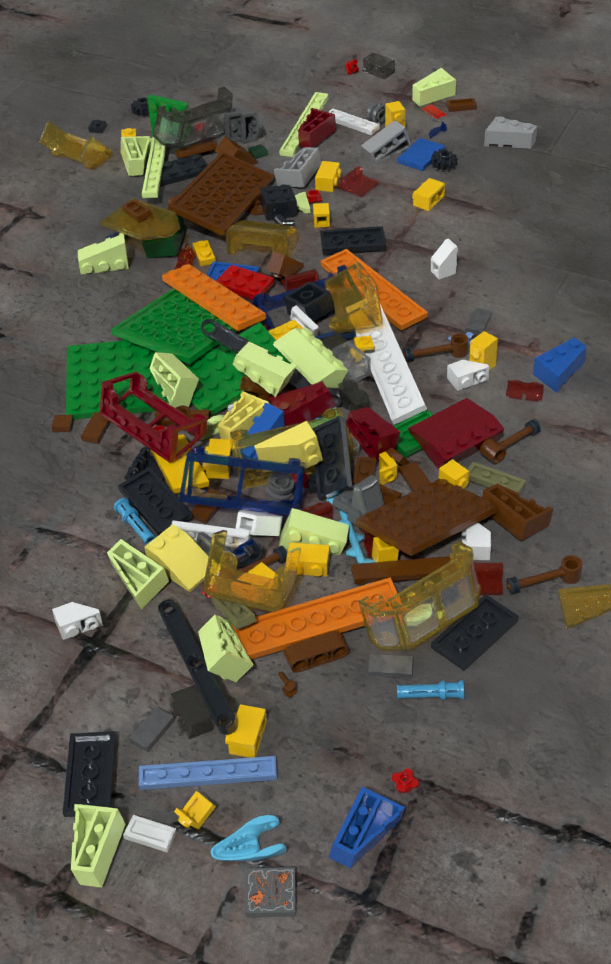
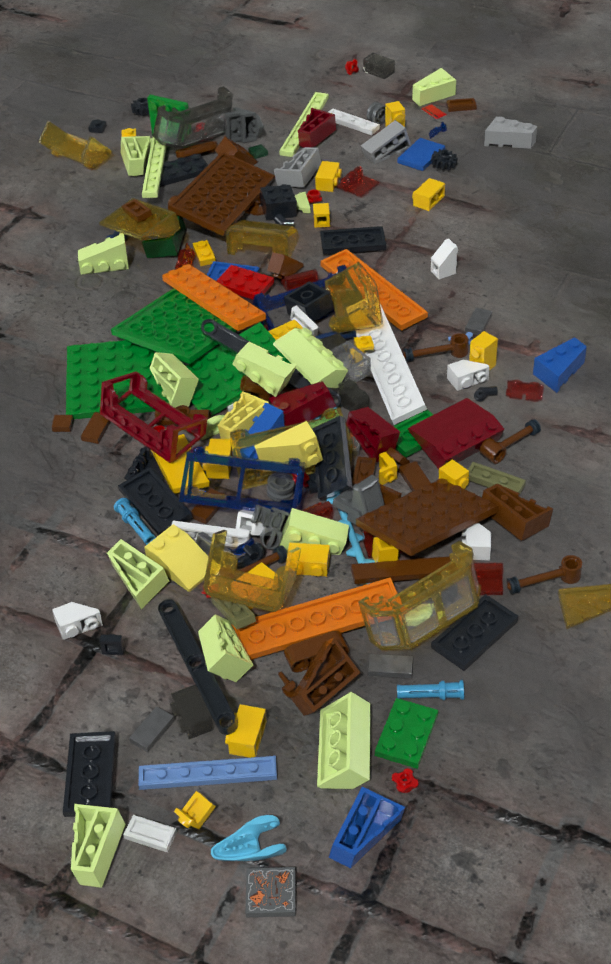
(112, 644): none -> black plate
(270, 519): none -> dark grey piece
(324, 677): none -> reddish brown wedge
(344, 743): none -> yellowish green slope
(406, 733): none -> green plate
(483, 392): none -> black arm

